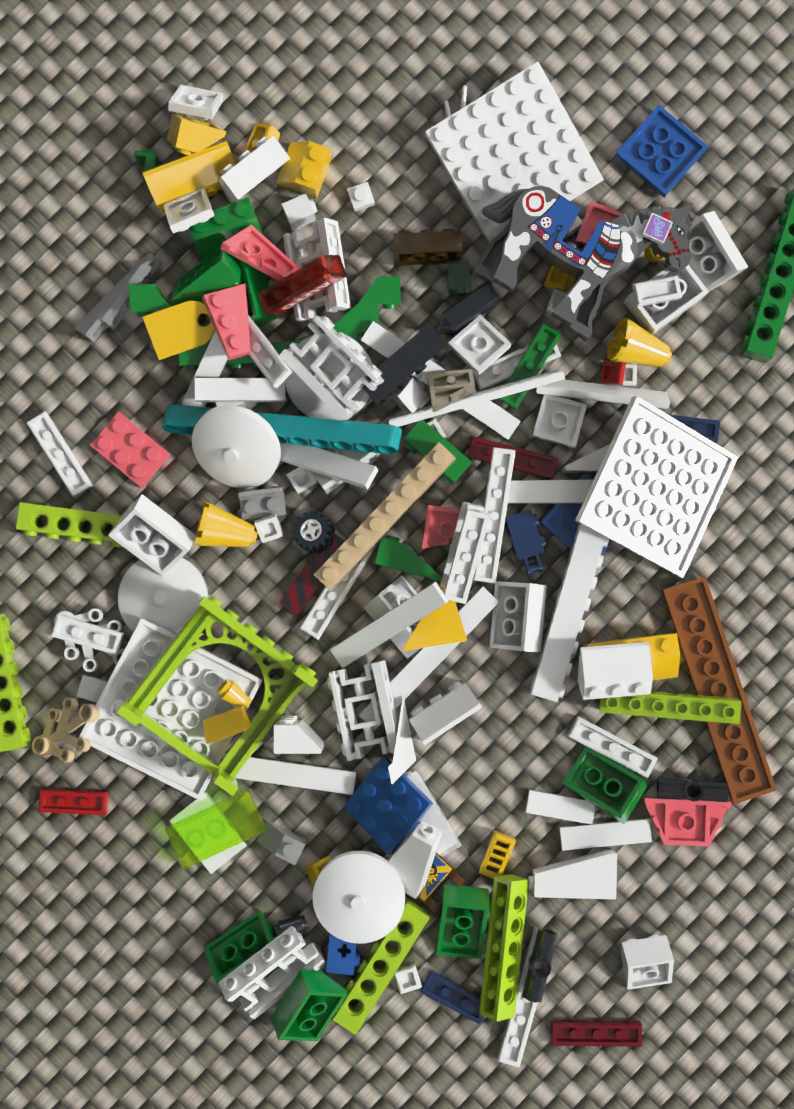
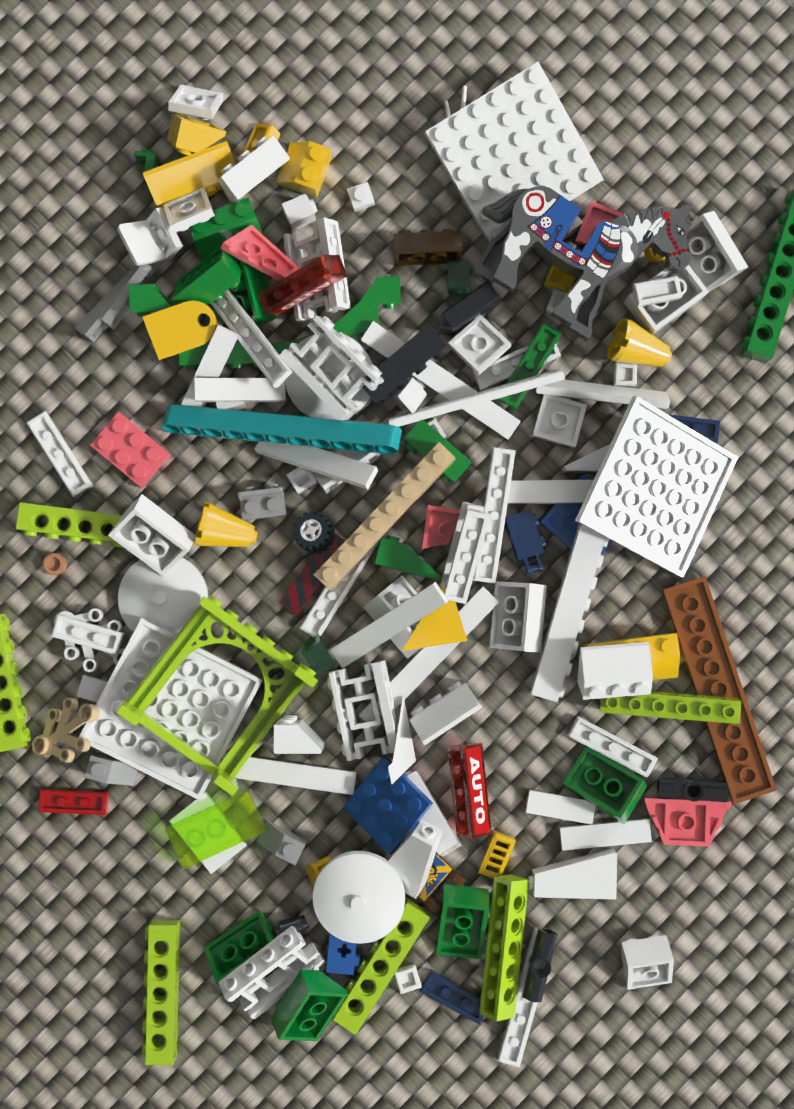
(54, 564): none -> nougat tile
(110, 770): none -> light grey slope
(150, 239): none -> white bracket
(153, 1050): none -> lime brick
(226, 724): yellow slope -> none
(230, 319): coral wing -> none
(233, 694): yellow cone -> none
(236, 446): white dish -> none
(269, 528): white plate -> none
(317, 654): none -> clear green brick
(449, 387): dark tan wing -> none
(469, 790): none -> clear red brick
(524, 461): dark red tile -> none
(596, 1033): dark red tile -> none
(612, 373): red tile -> none
(657, 229): tile -> none
(661, 151): blue plate -> none

